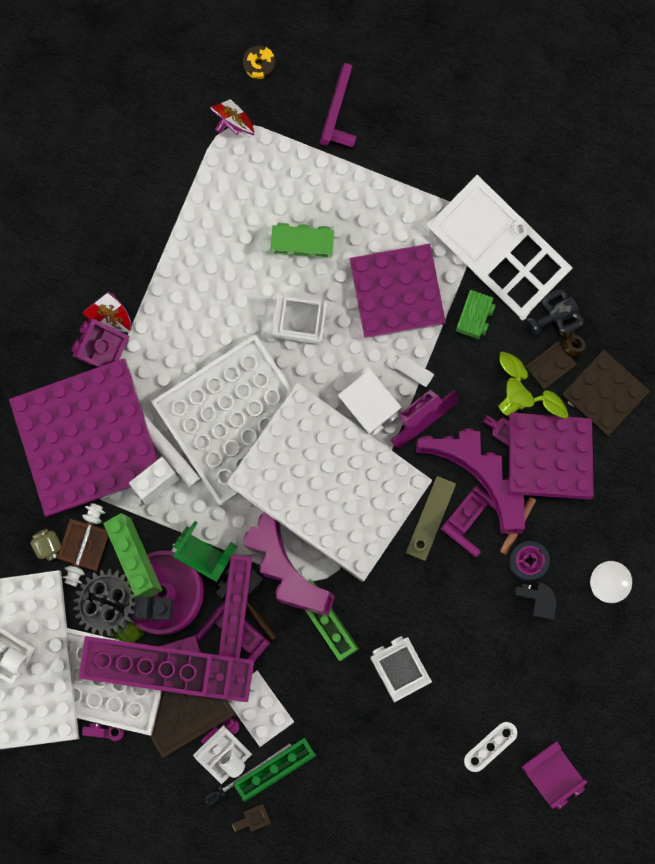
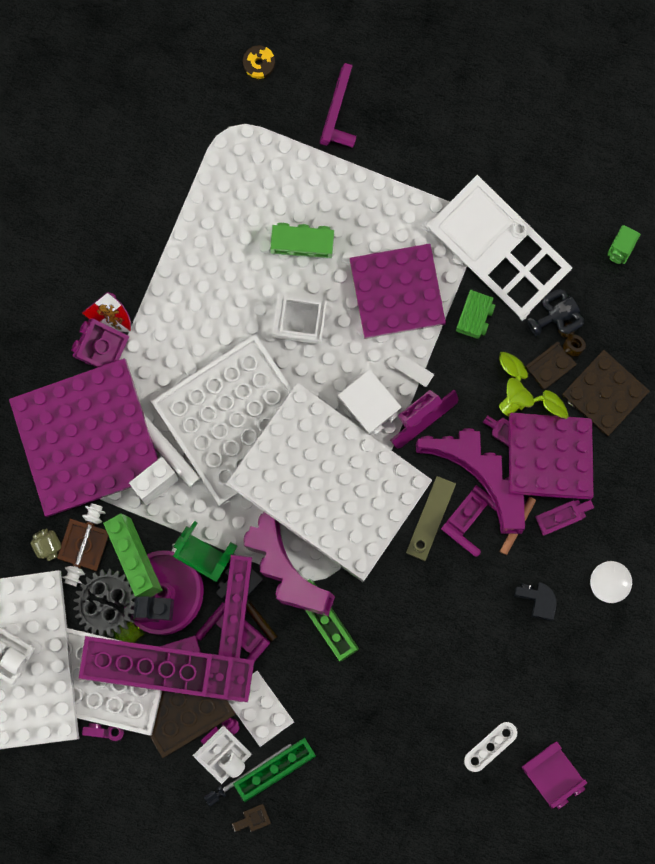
(233, 118): shield -> none
(400, 668): window -> none
(523, 569): wheel -> none
(562, 516): none -> magenta hinge
(623, 245): none -> bright green brick

